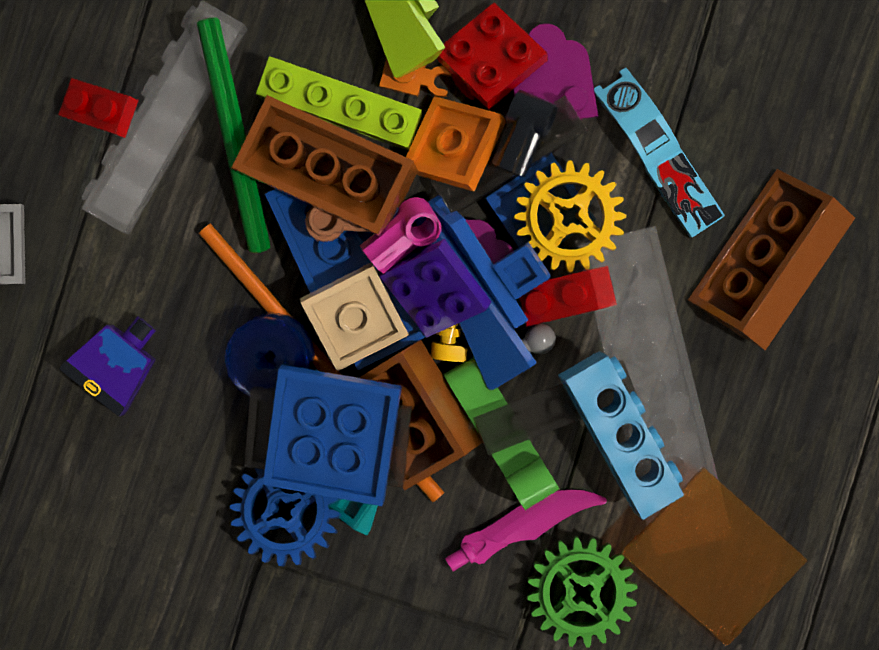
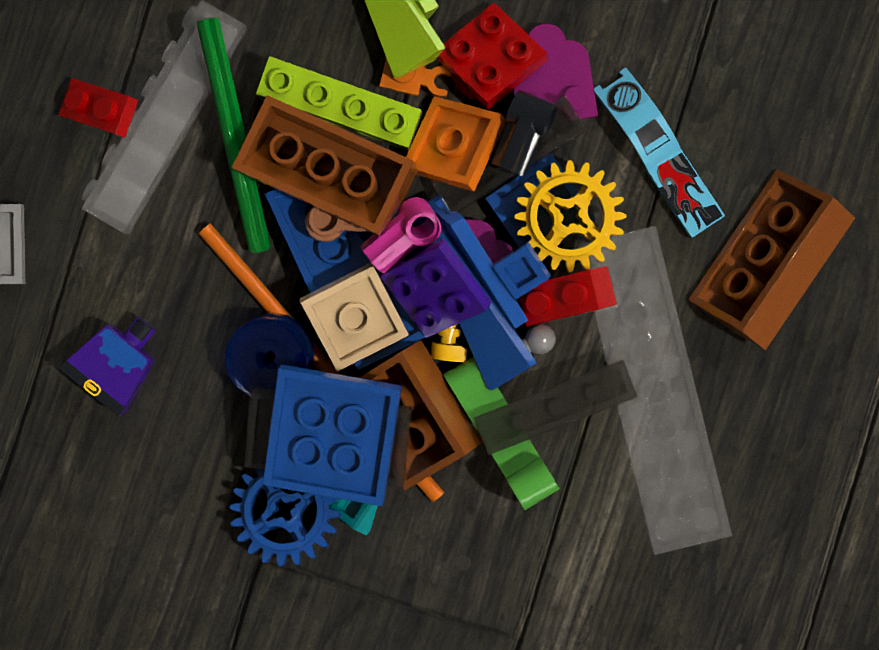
(522, 525): dark pink sword -> none
(556, 614): bright green gear -> none
(661, 483): dark azure brick -> none
(714, 556): clear orange piece -> none

